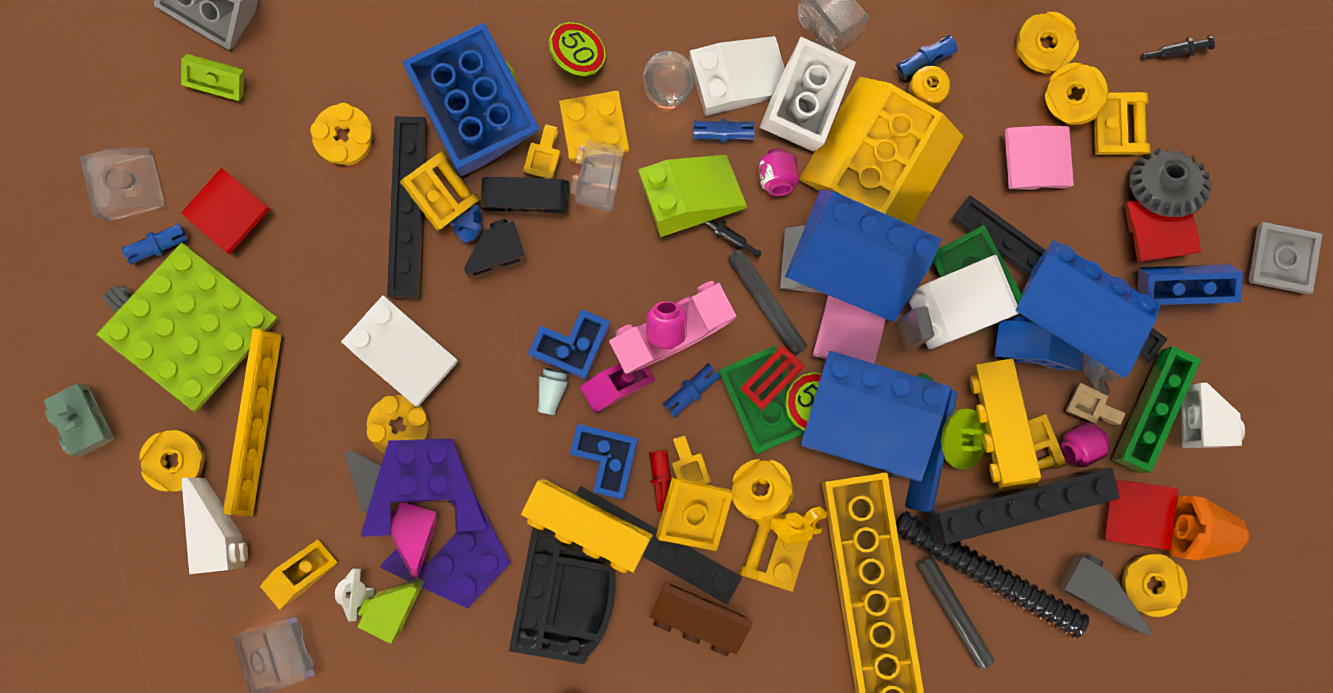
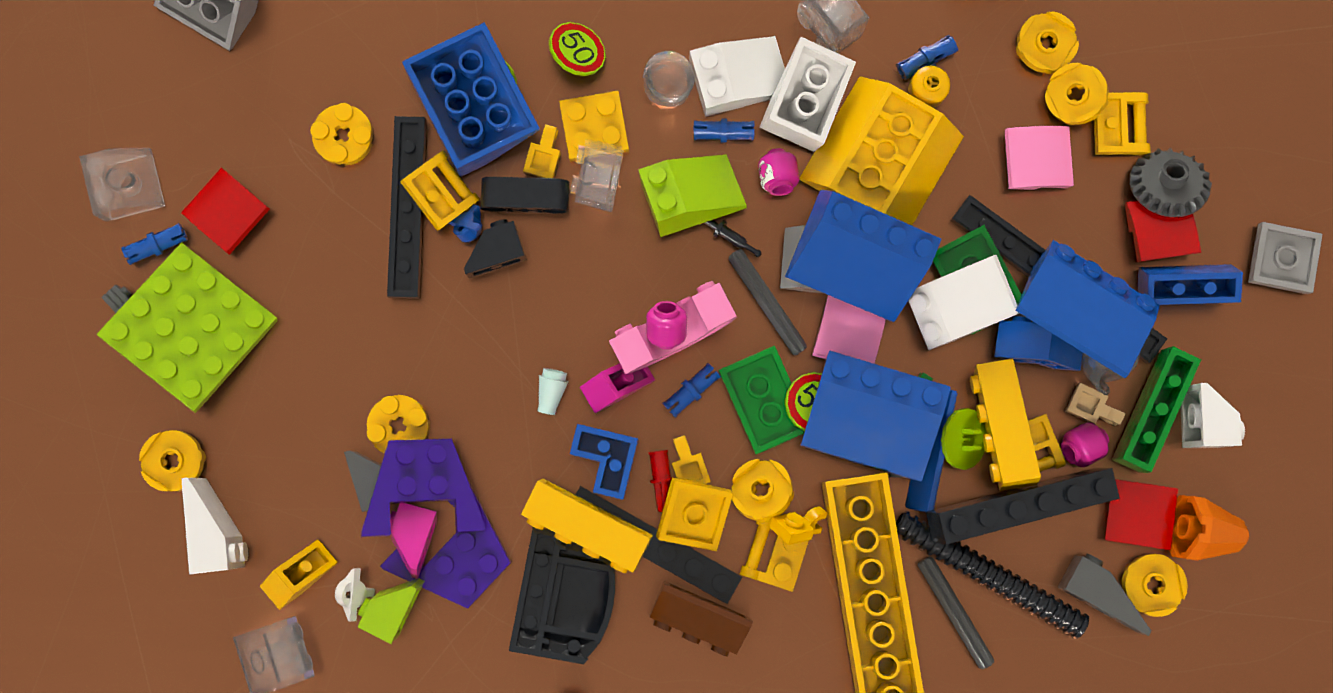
(78, 420): sand green brick -> none
(212, 77): lime plate -> none
(252, 423): yellow tile -> none
(399, 351): white slope -> none
(572, 353): blue brick -> none
(753, 396): red tile -> none
(914, 329): dark grey tile -> none
(1187, 47): black piece -> none

